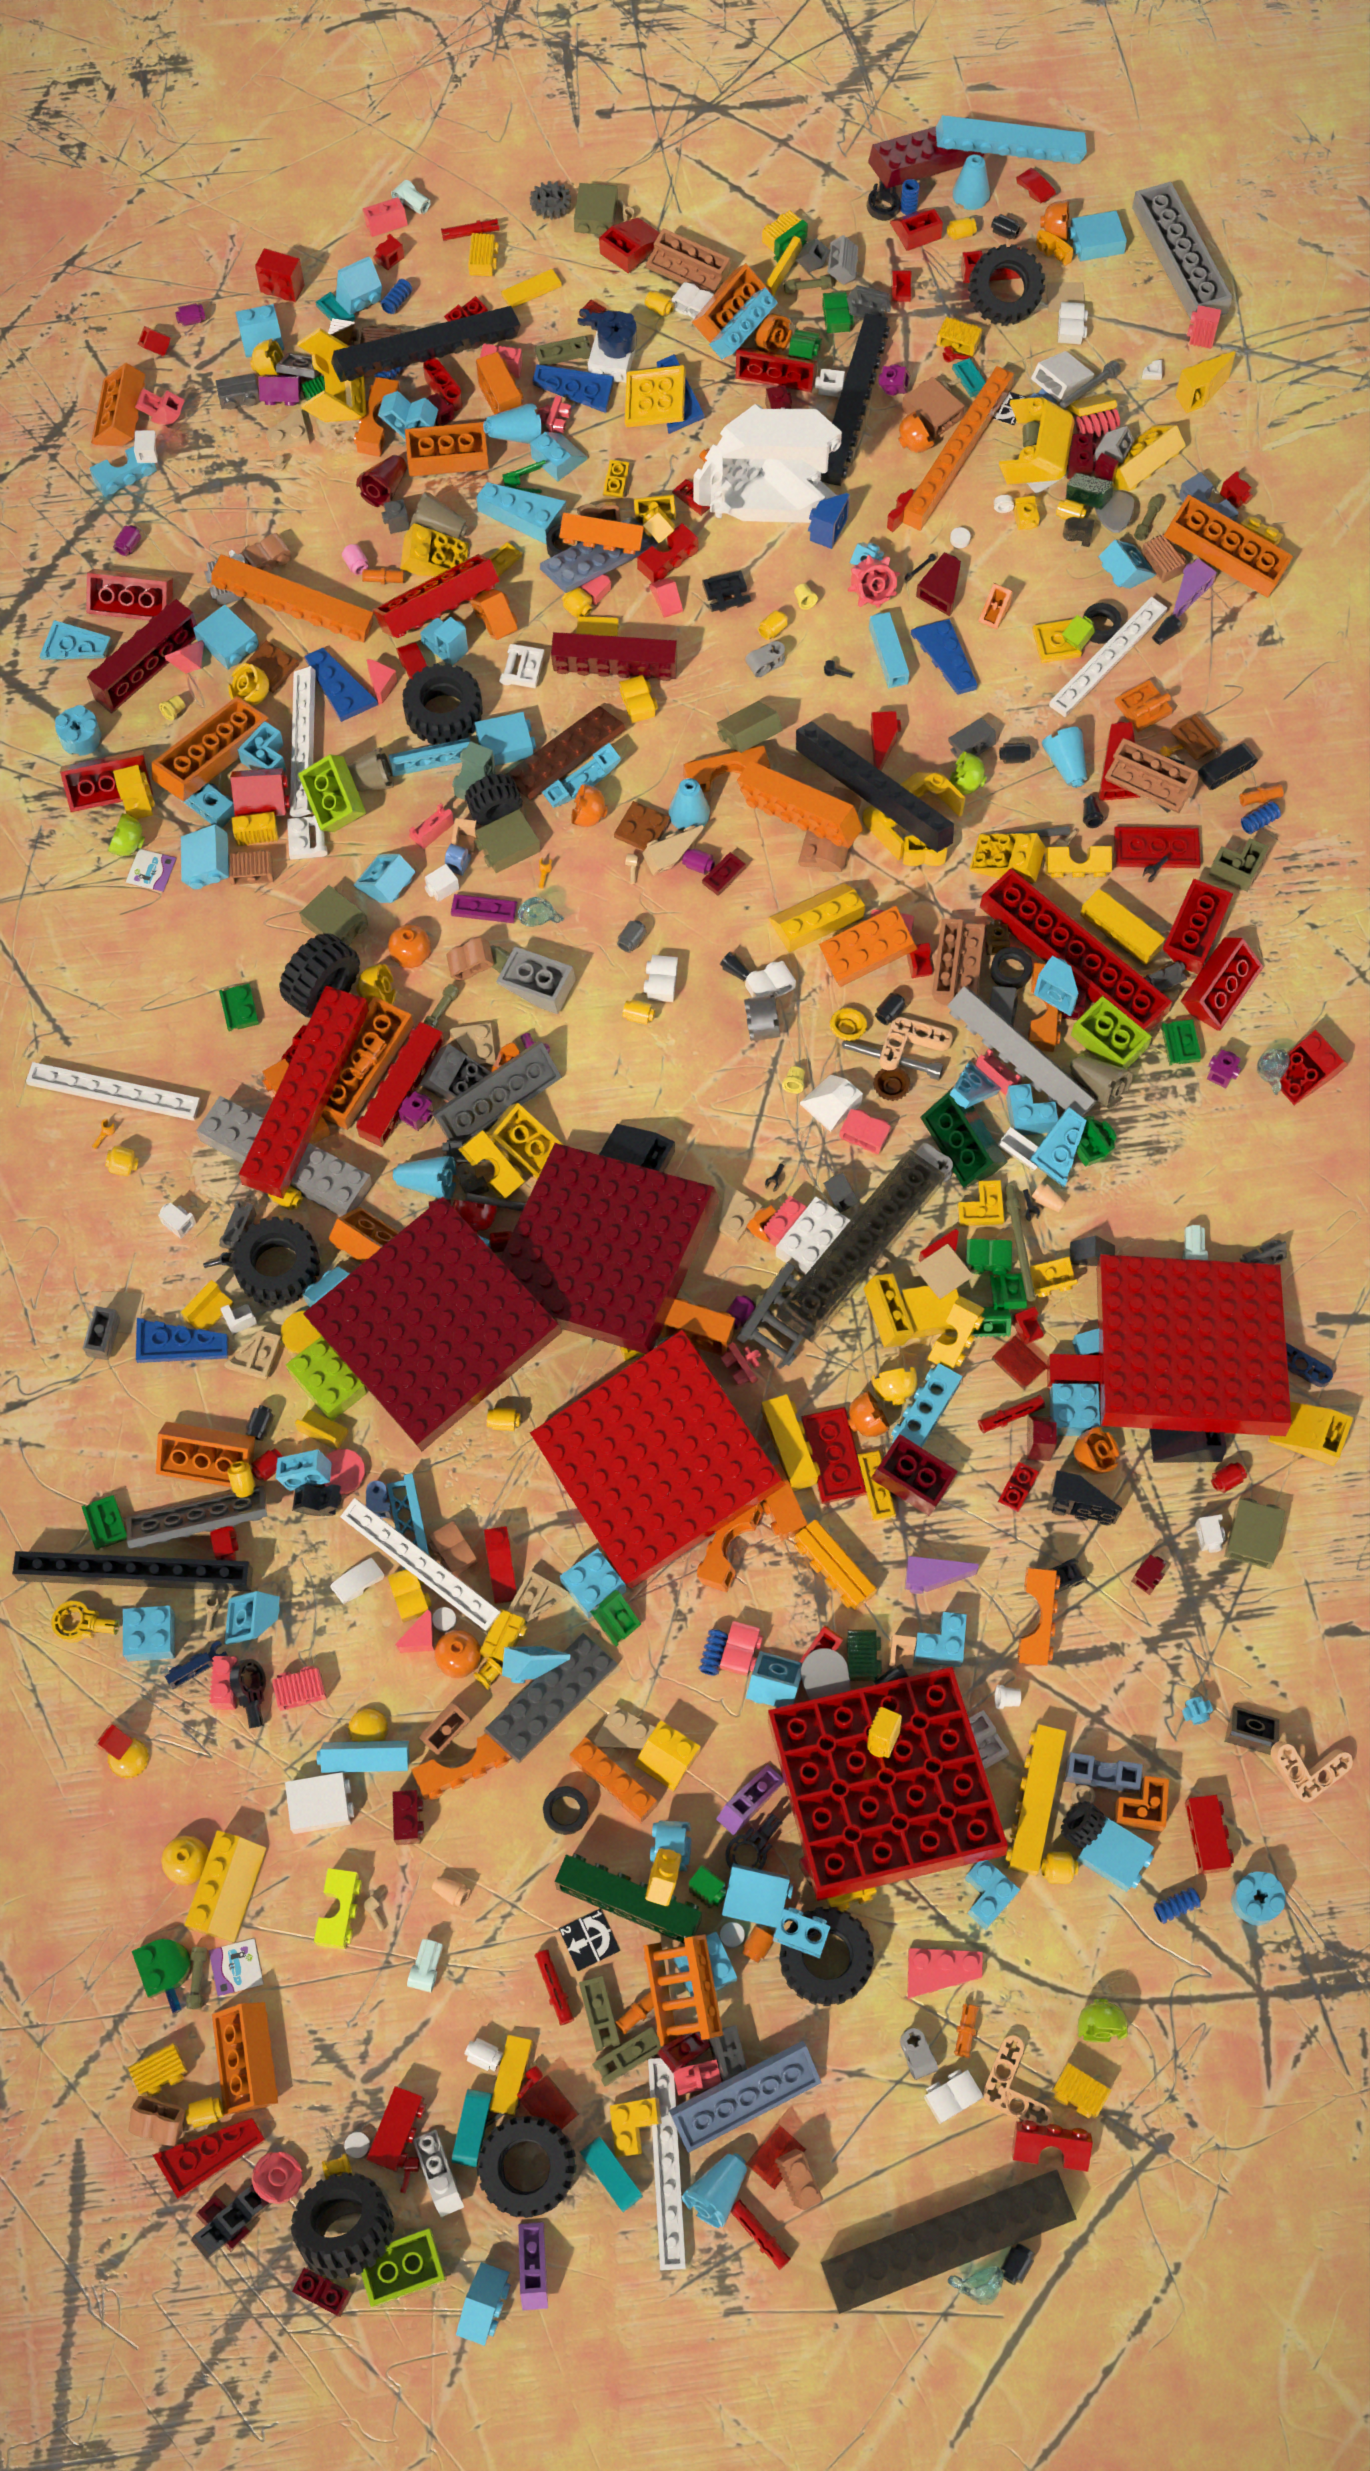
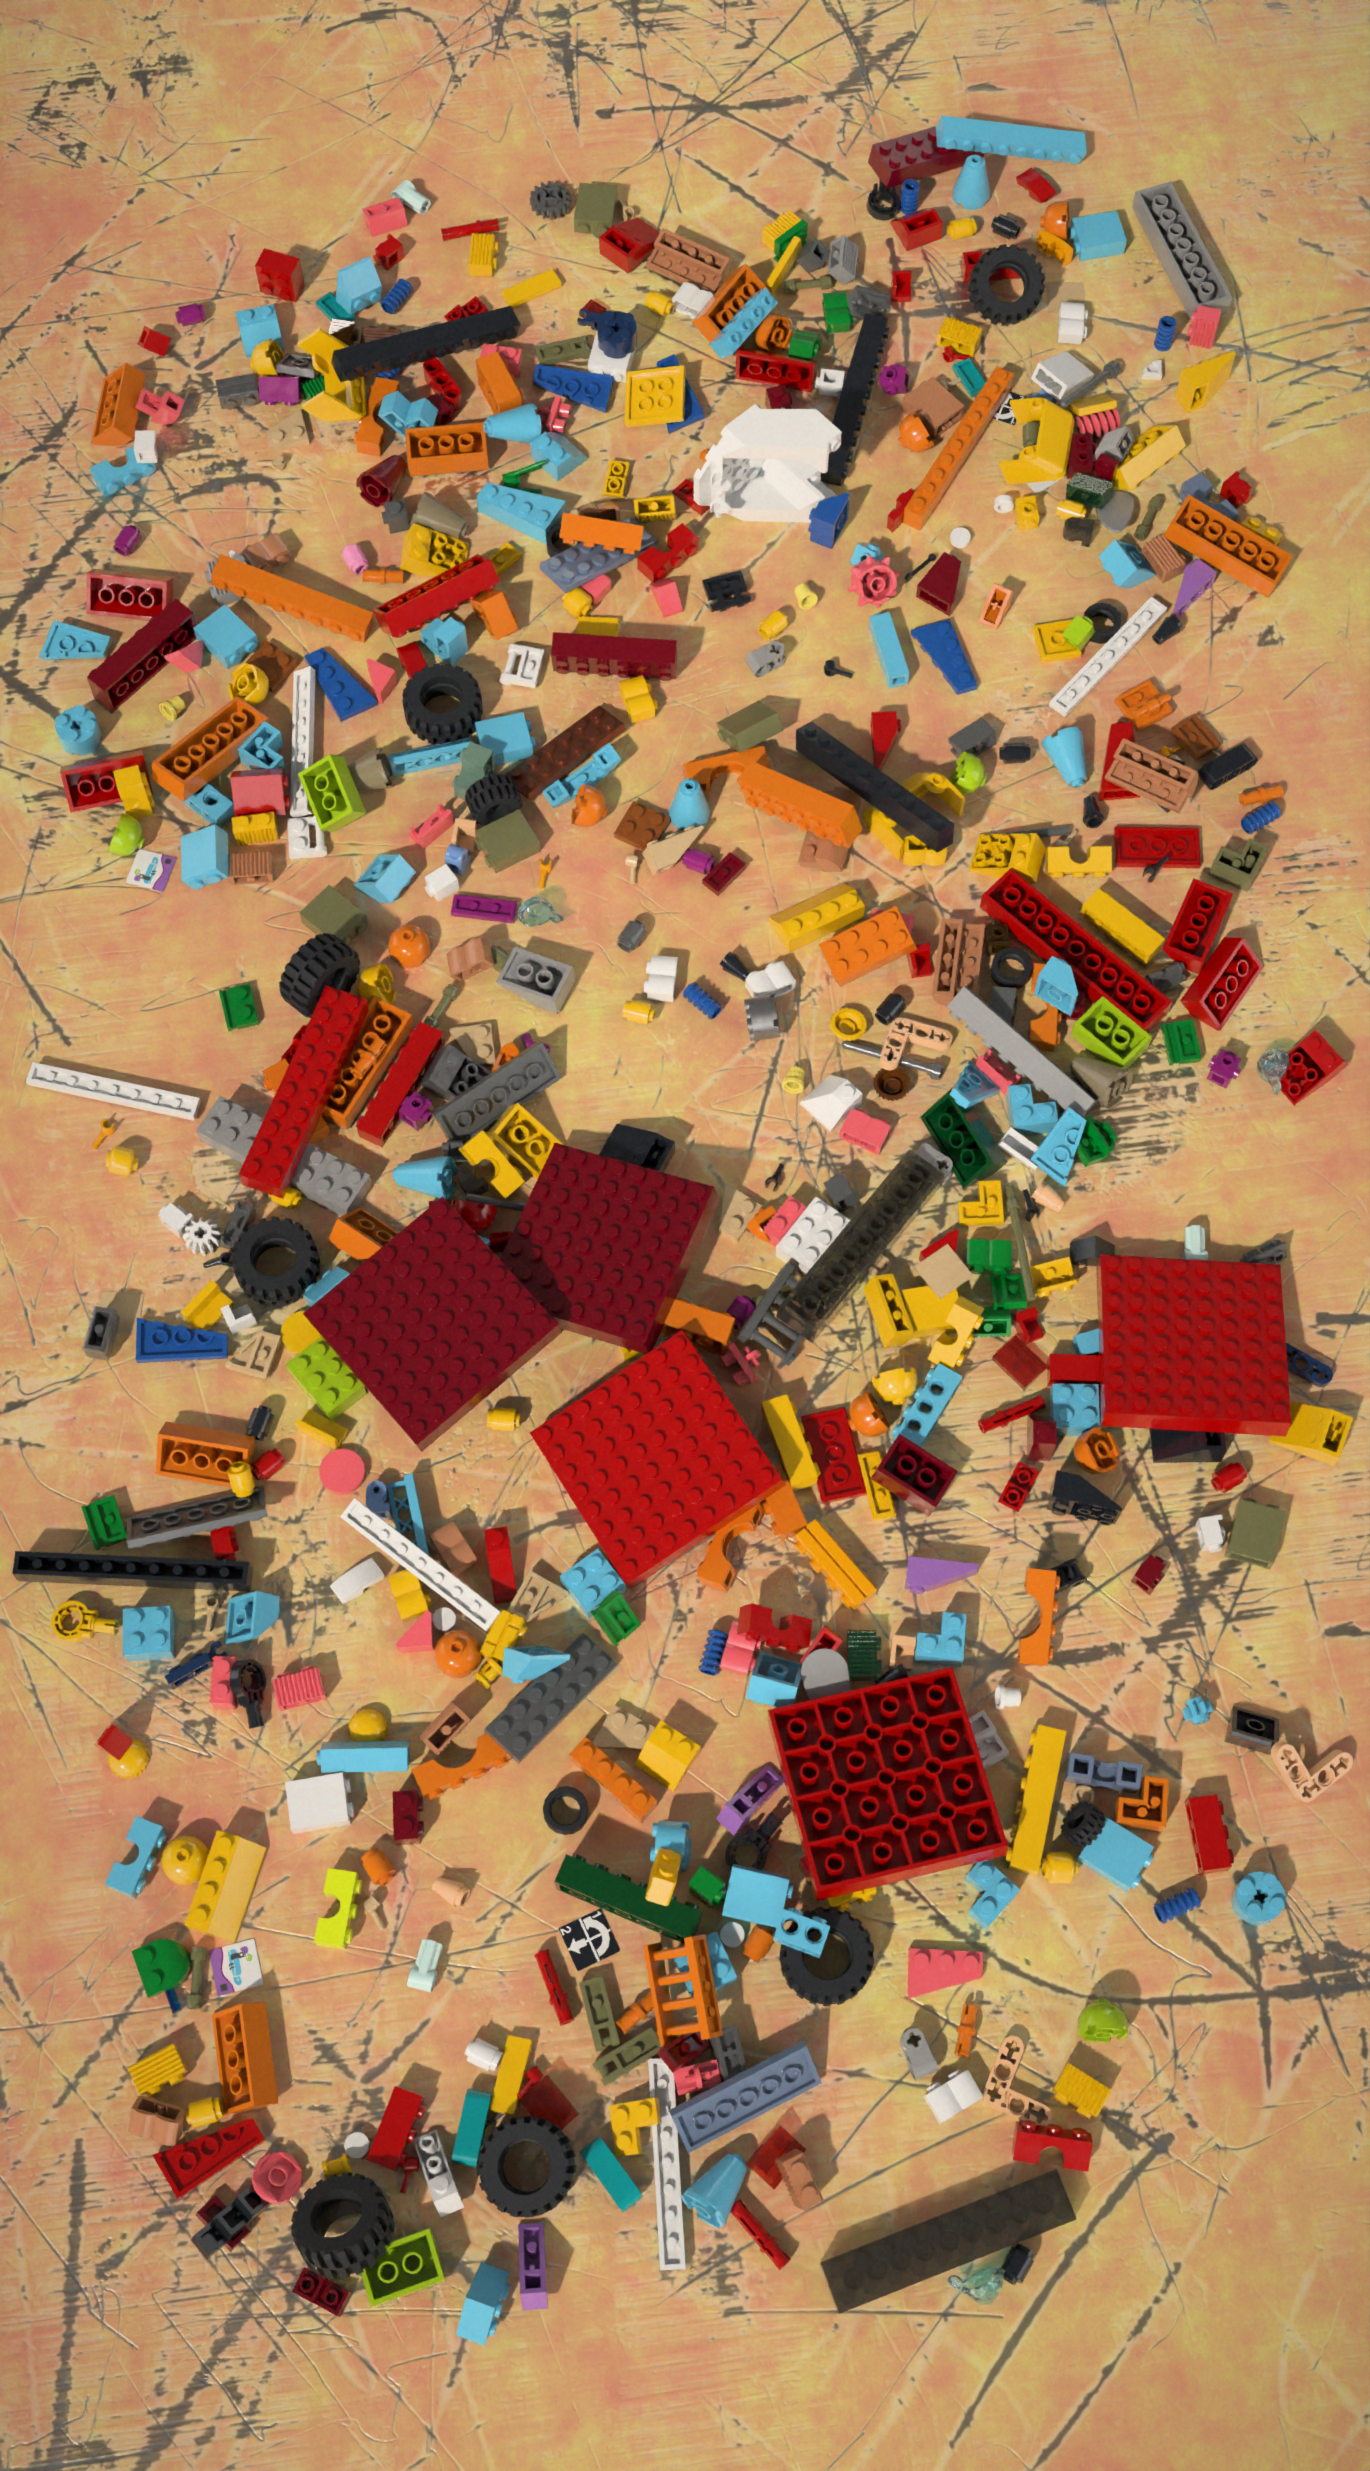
(130, 1878): none -> medium azure arch
(194, 1236): none -> white gear
(303, 1468): medium azure brick -> none
(316, 1500): black brick -> none
(378, 1867): none -> orange brick
(657, 524): yellow brick -> none
(702, 1000): none -> blue piece
(757, 1625): none -> red arch
(884, 1732): yellow brick -> none
(1165, 333): none -> blue piece

